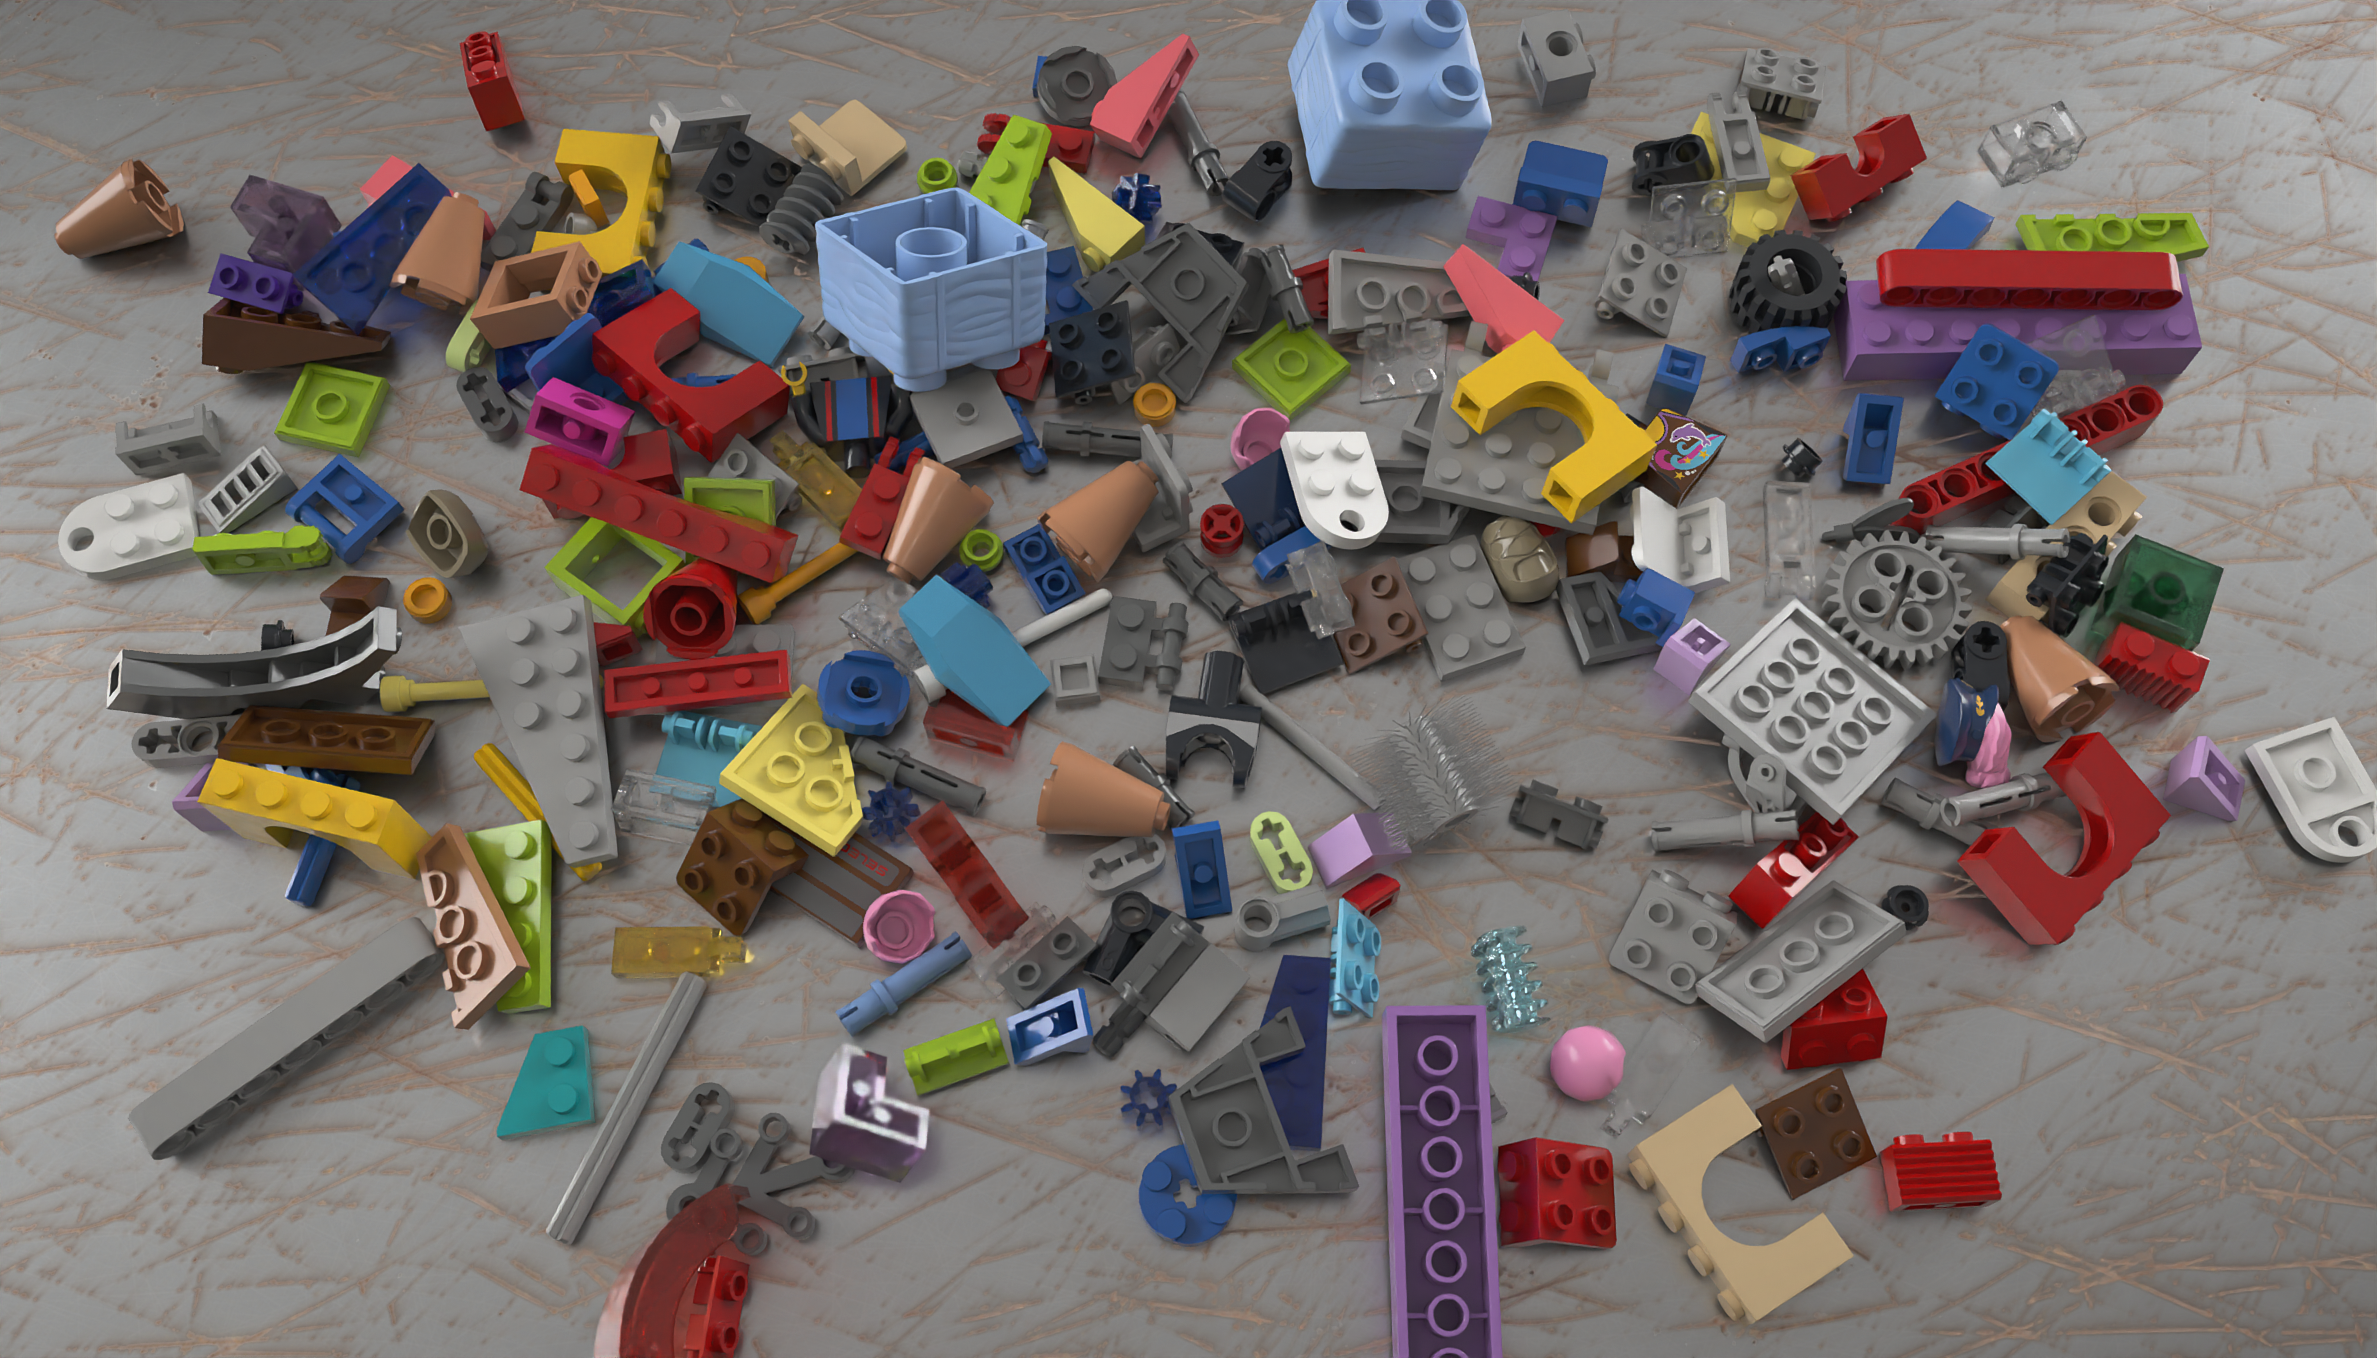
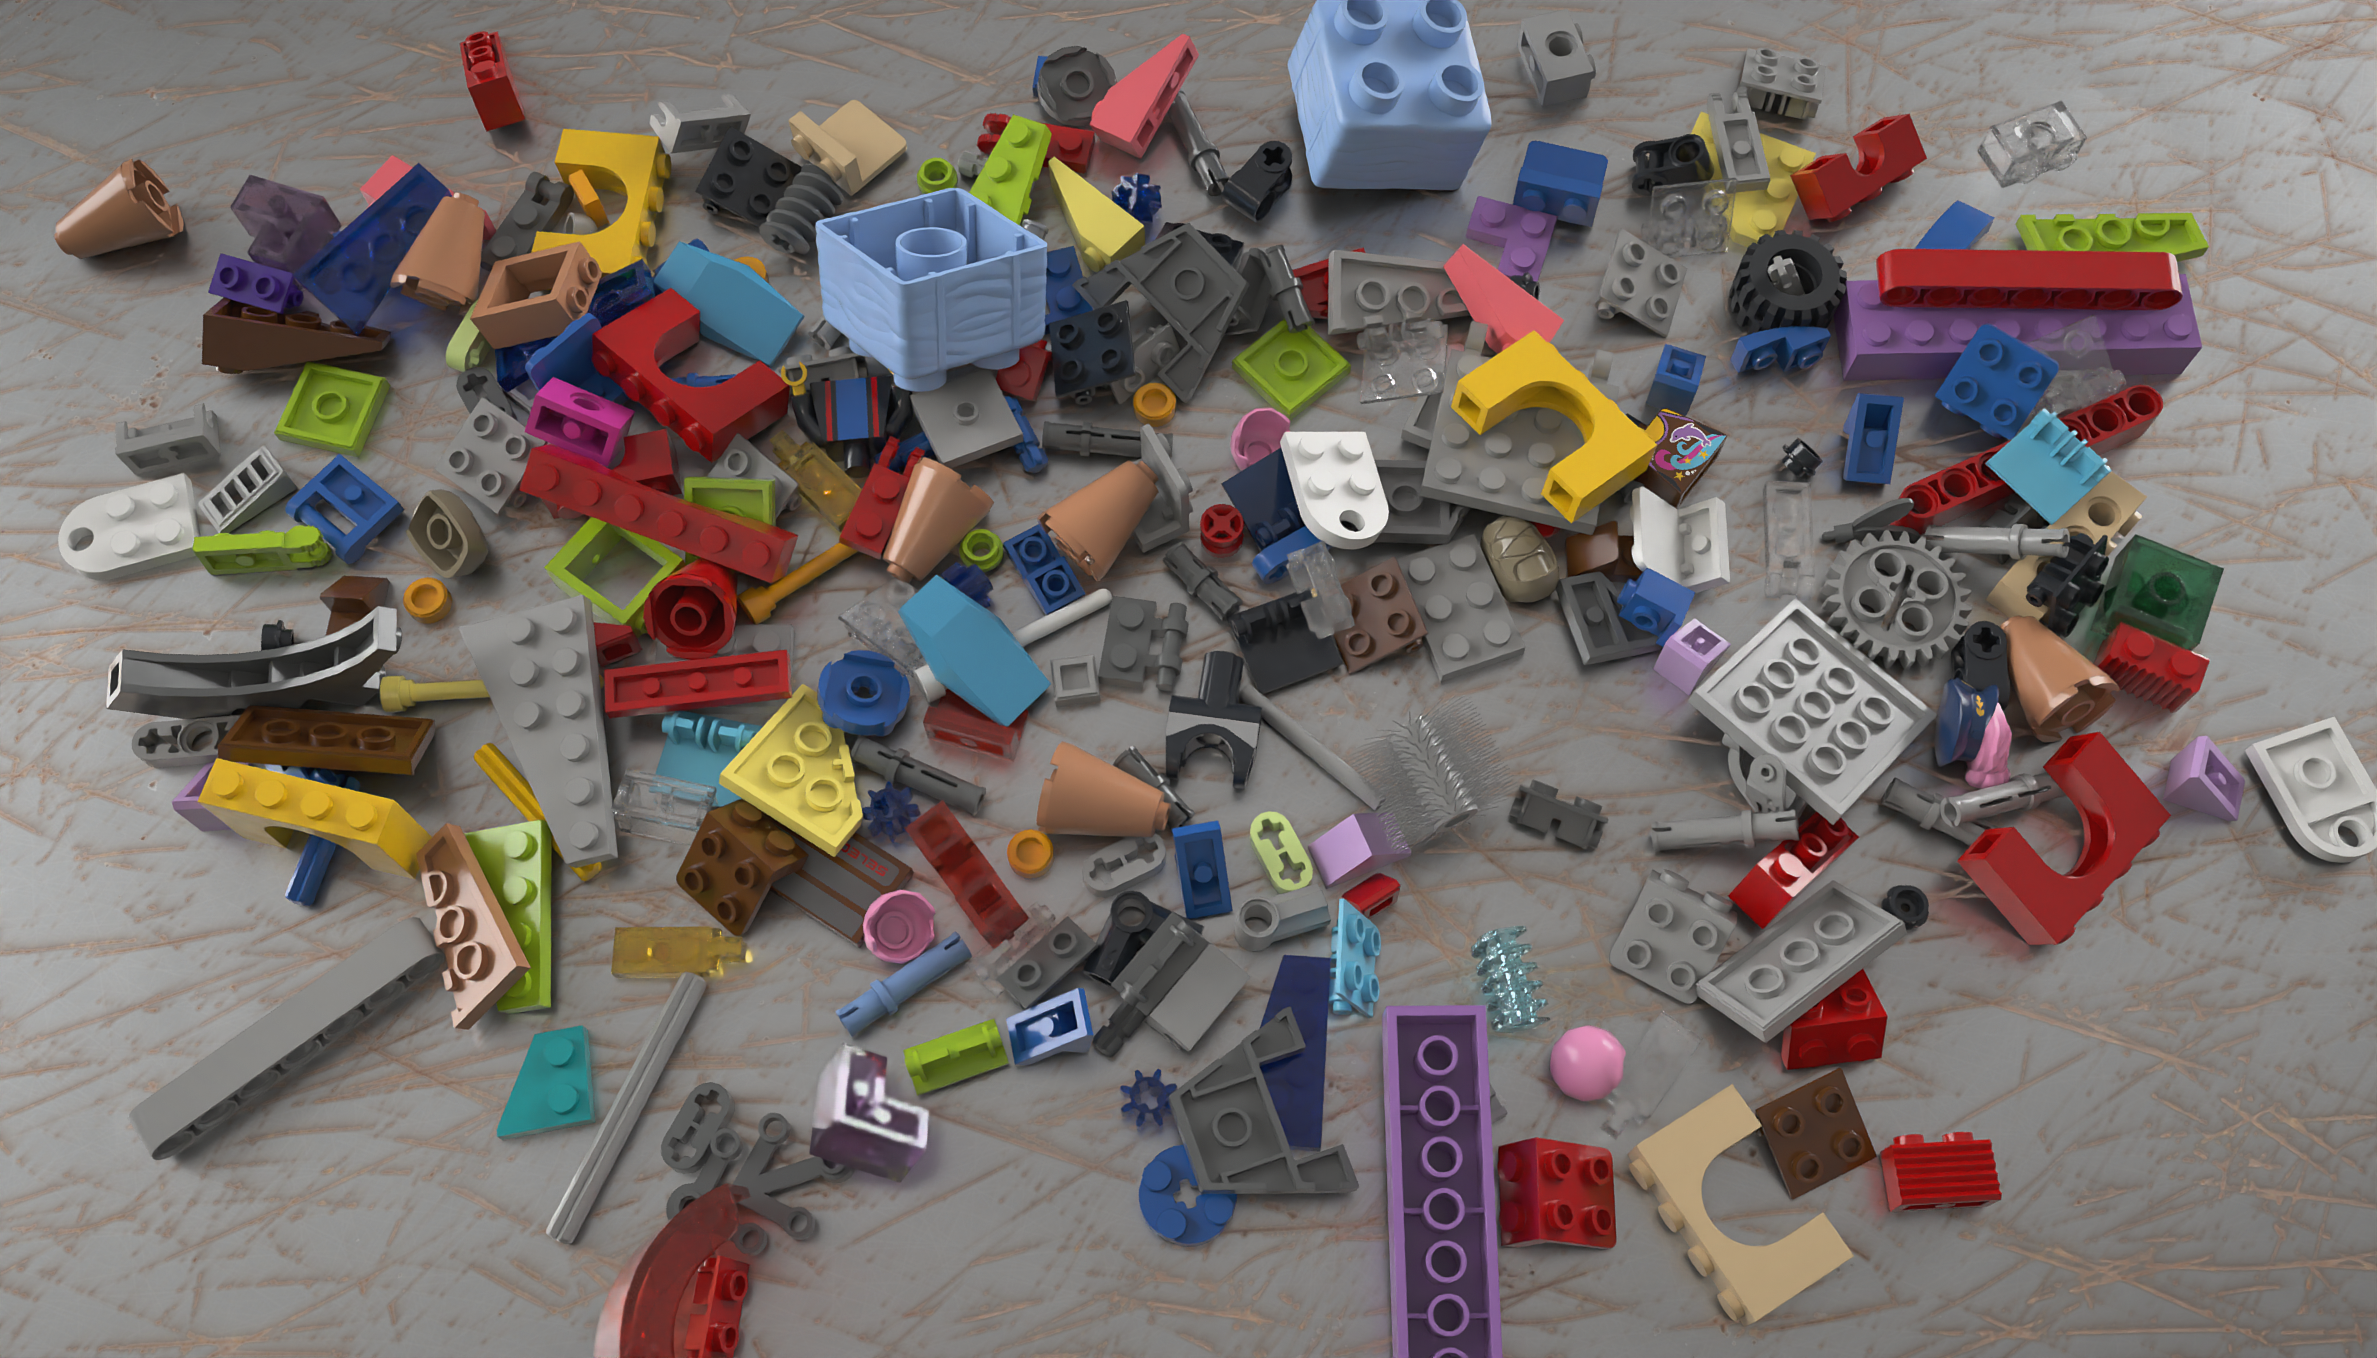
(490, 457): none -> light grey hinge
(1030, 853): none -> light orange tile

